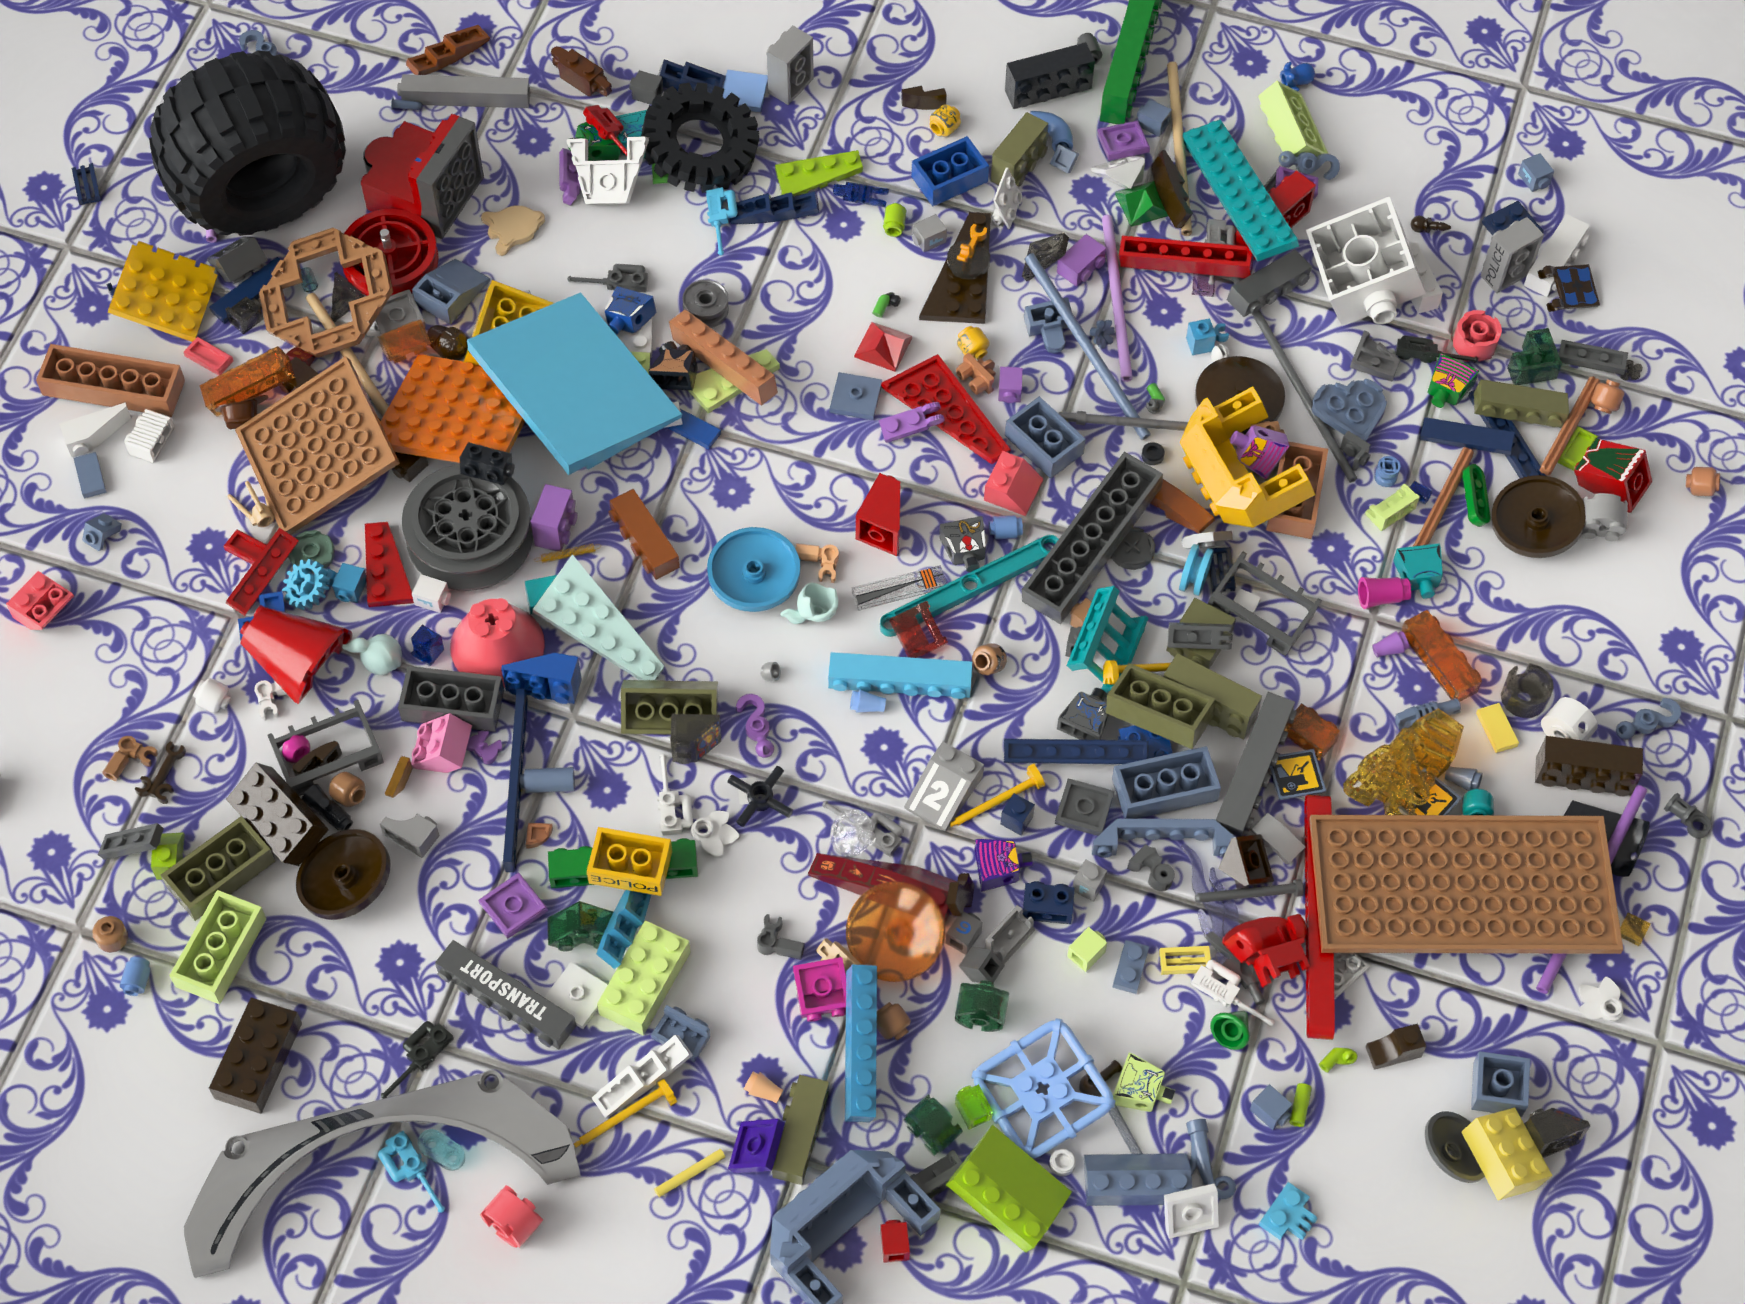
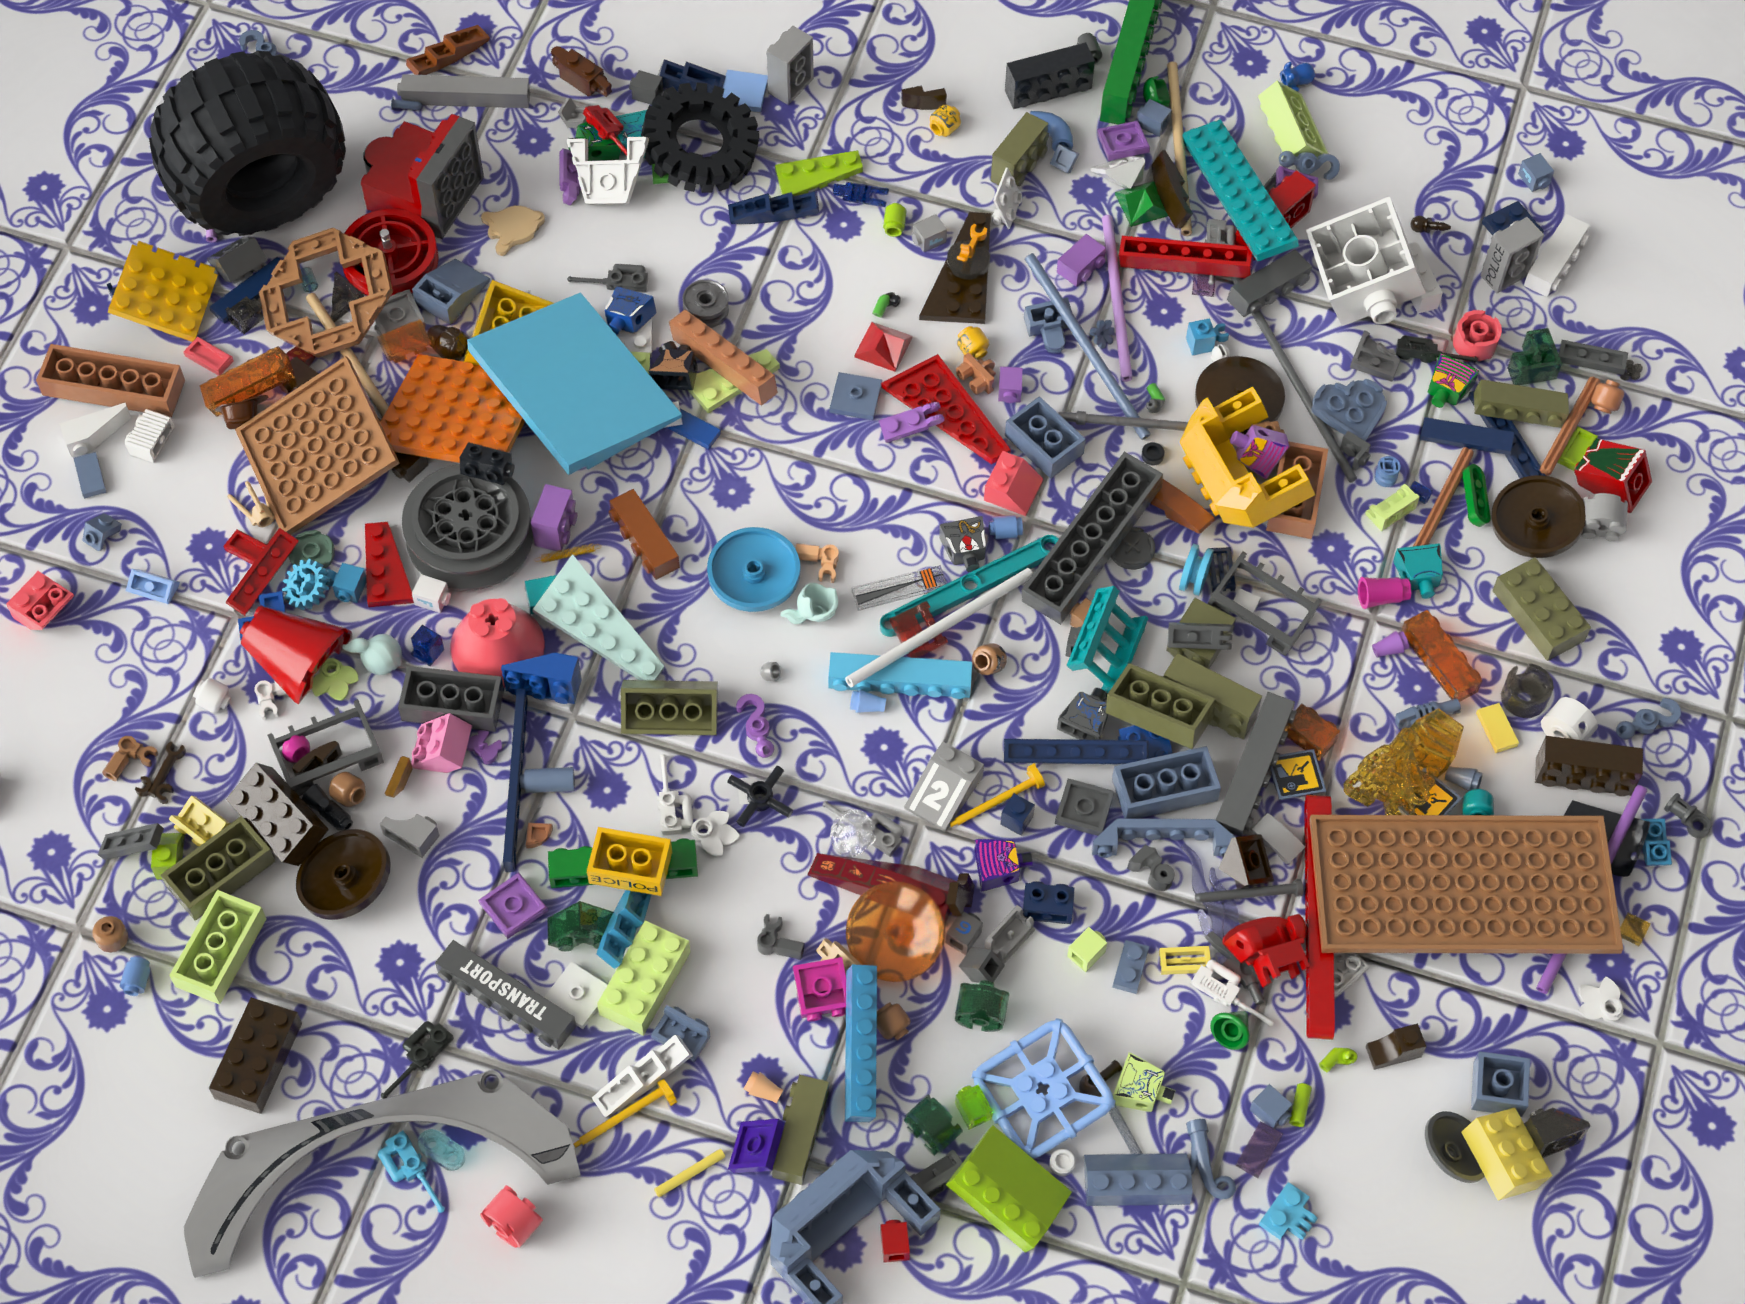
(83, 171): dark blue tile -> none
(152, 586): none -> light blue slope
(198, 821): none -> light yellow bracket
(335, 682): none -> yellowish green plate
(571, 115): none -> light grey bracket
(693, 736): clear smoke slope -> none
(718, 215): medium azure piece -> none
(880, 515): red slope -> none
(938, 628): none -> white piece
(950, 171): blue brick -> none
(1047, 252): clear smoke wing -> none
(1089, 880): light grey brick -> none
(1112, 669): yellow piece -> none
(1156, 90): none -> green hair
(1191, 1210): white plate -> none
(1208, 539): light grey hinge -> none
(1259, 1149): none -> clear purple tile
(1541, 609): none -> olive brick
(1573, 285): dark brown flag -> none
(1656, 846): none -> dark azure slope
(1703, 481): nougat head -> none

